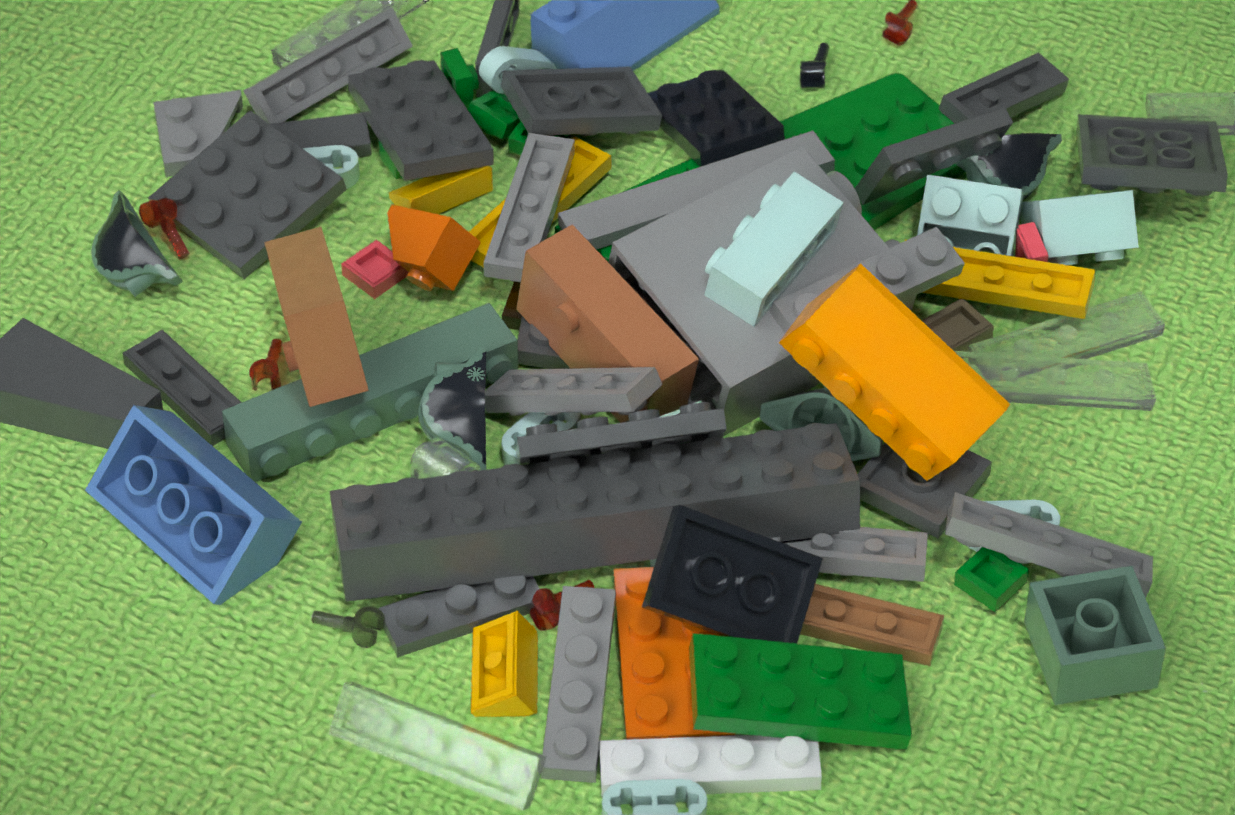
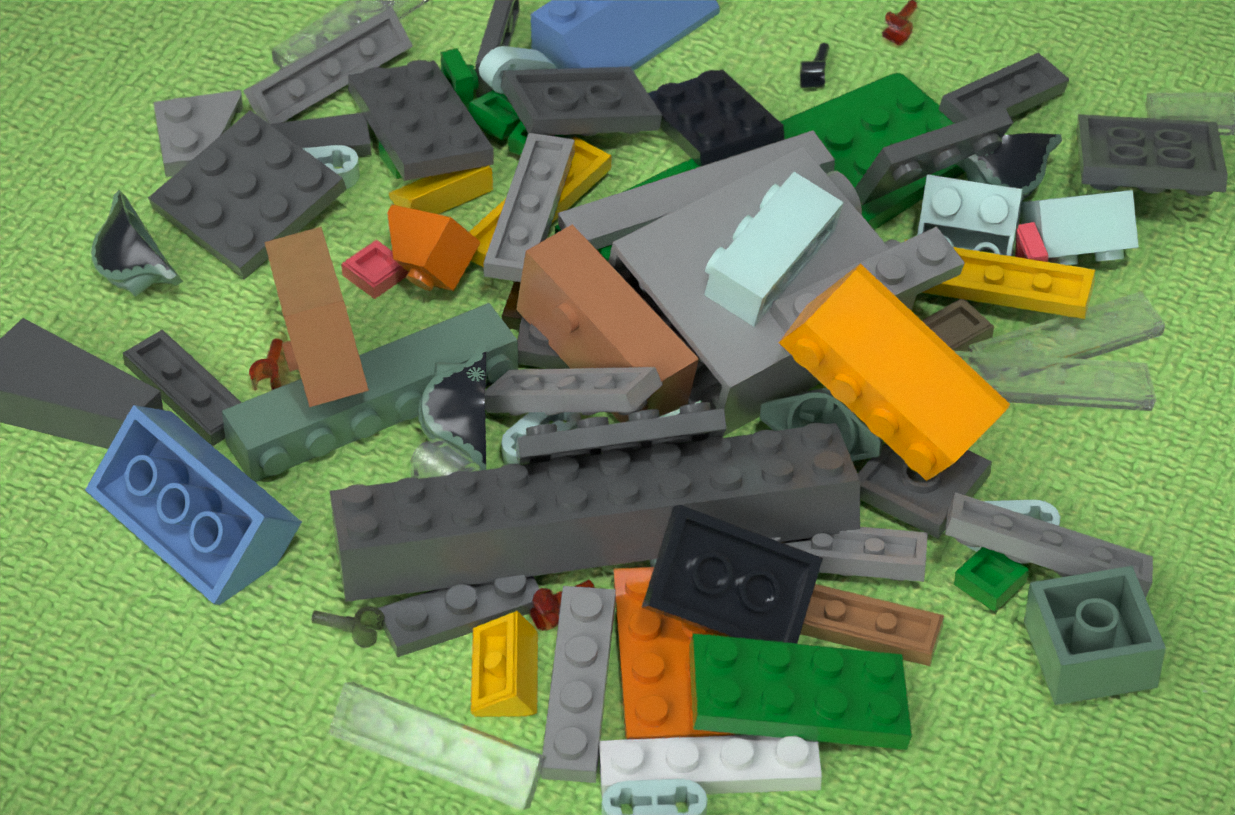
(162, 213): clear red hand -> none

